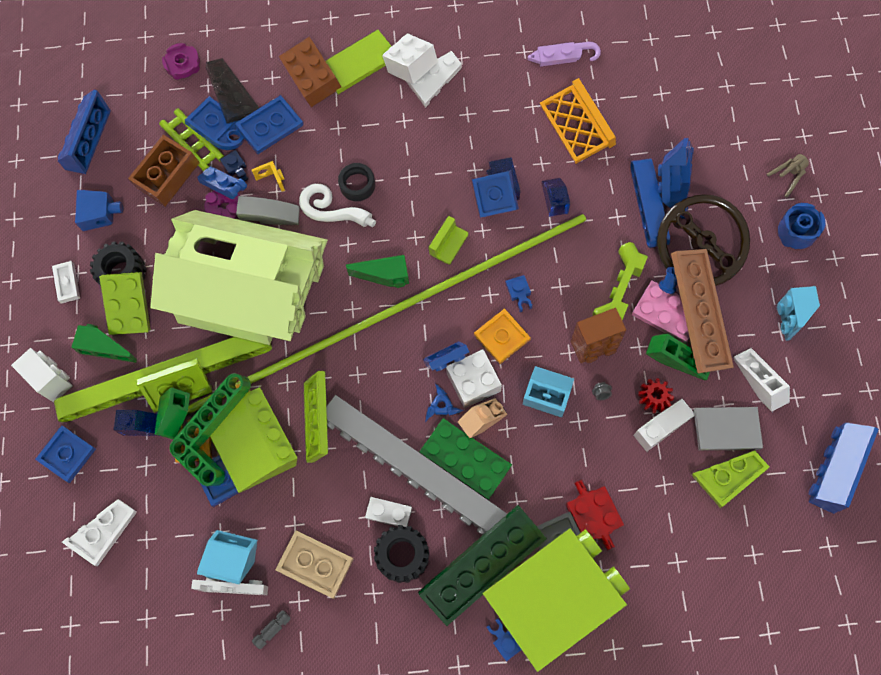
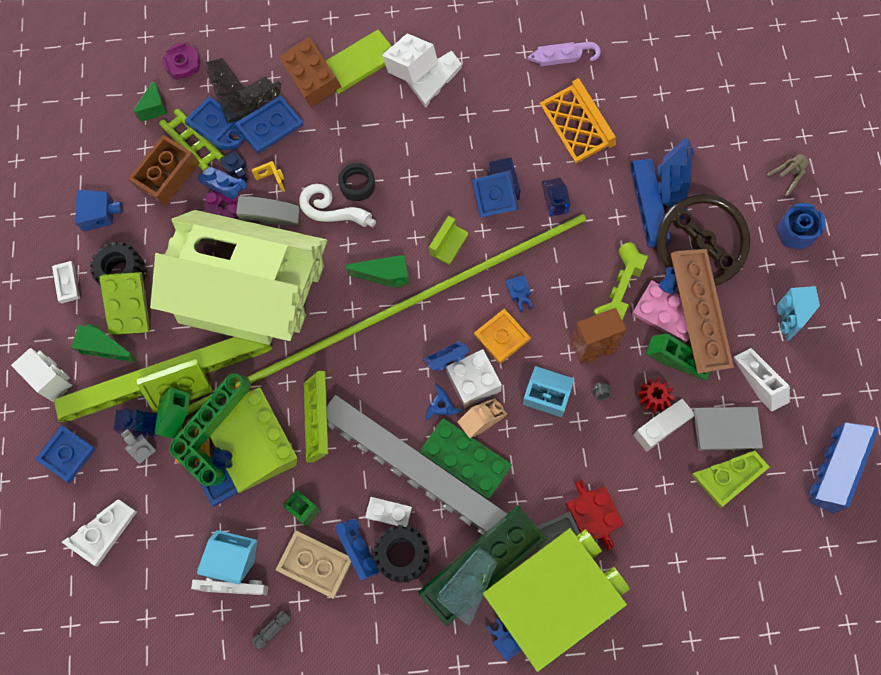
(84, 133): blue slope -> none
(138, 447): none -> light grey plate
(151, 104): none -> green slope
(222, 458): none -> clear blue plate
(259, 93): none -> clear smoke bracket
(301, 508): none -> green slope
(357, 549): none -> blue plate
(467, 586): none -> clear light blue wing

